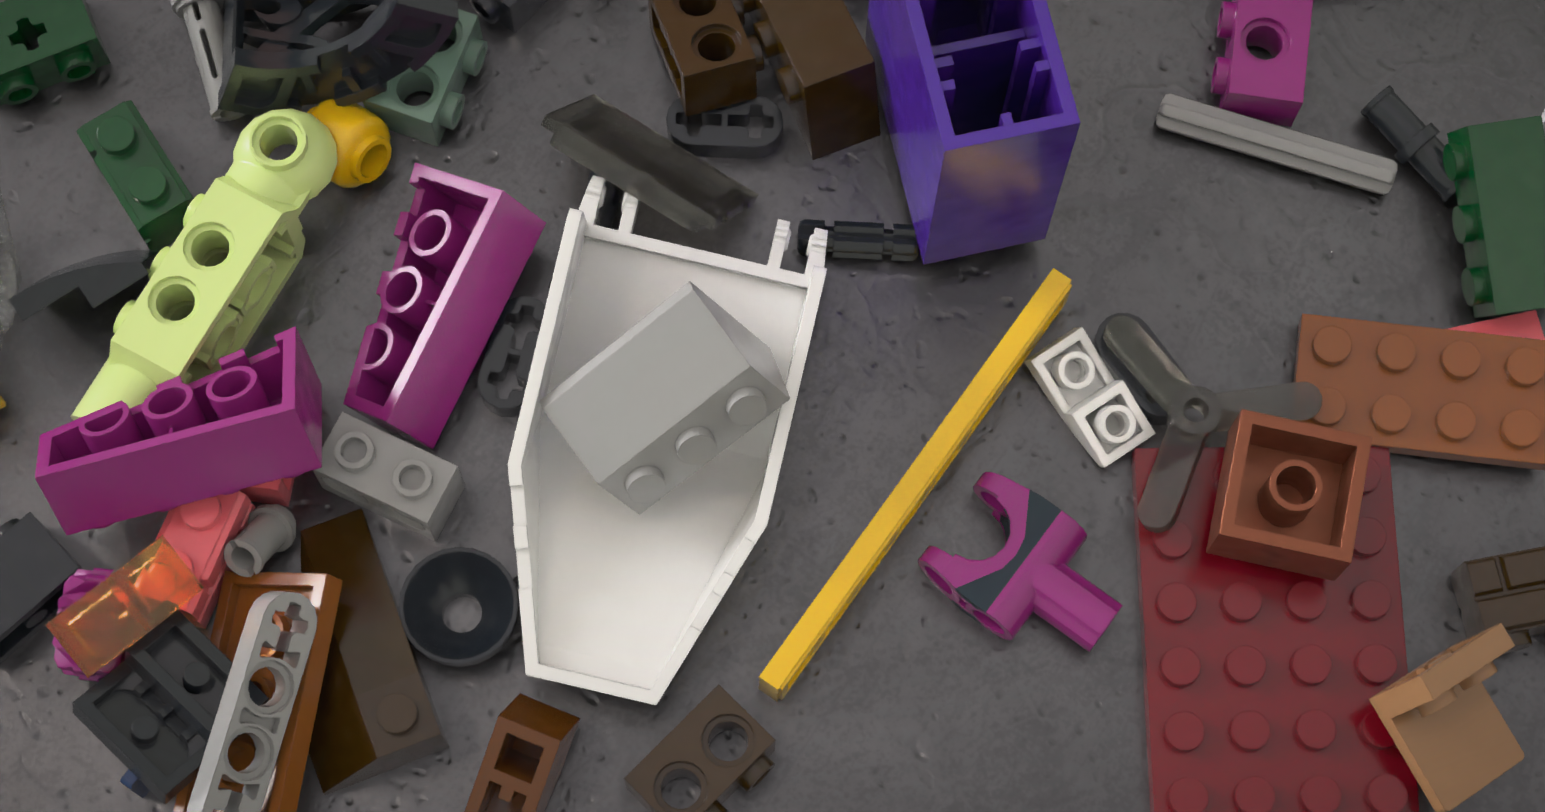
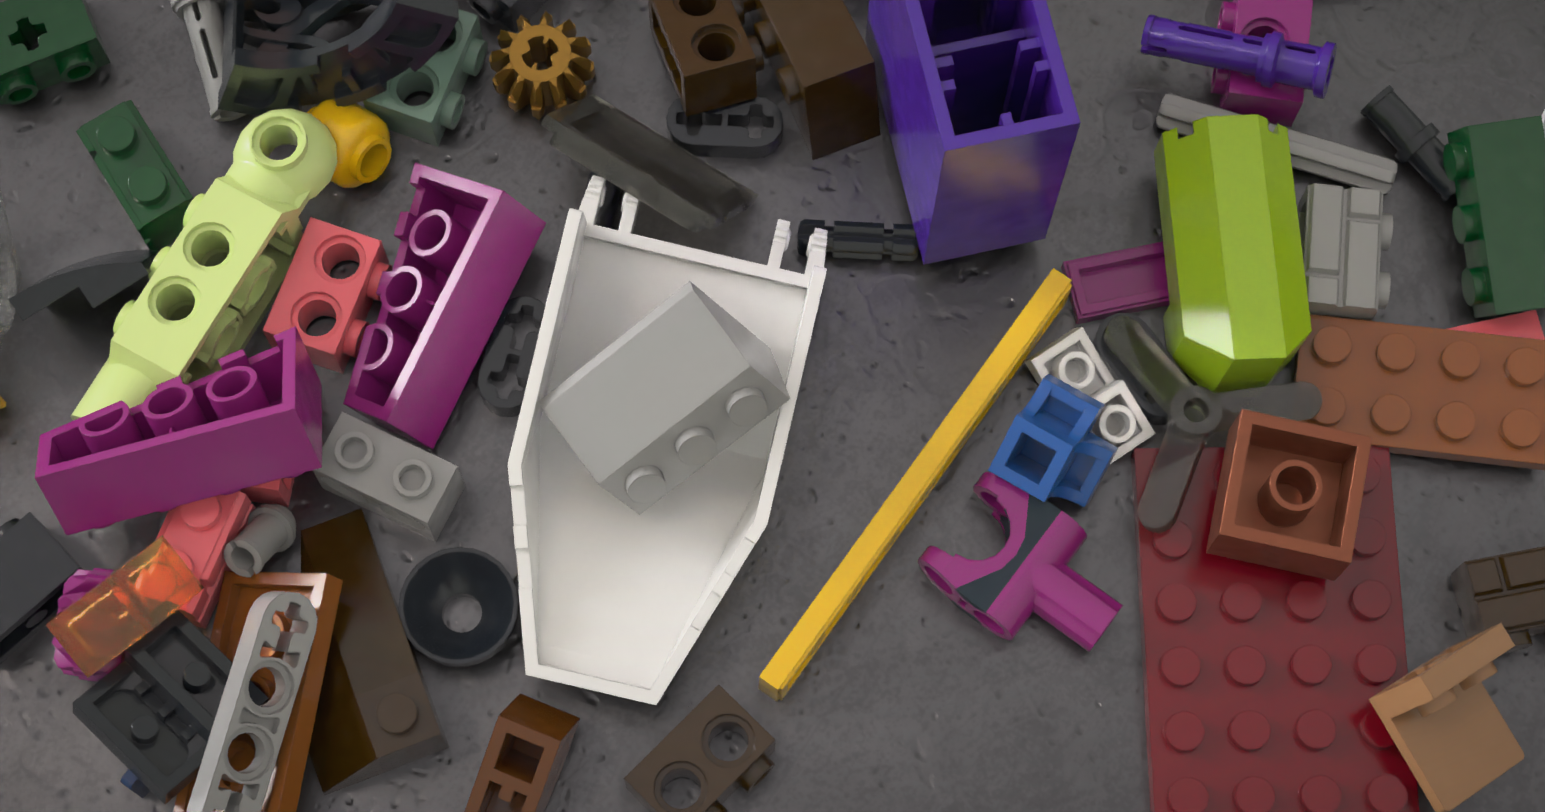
(312, 293): none -> coral brick
(519, 71): none -> pearl gold gear
(1052, 445): none -> blue brick
(1117, 282): none -> magenta tile
(1231, 251): none -> lime brick
(1266, 58): none -> dark purple pin
(1342, 250): none -> light grey brick

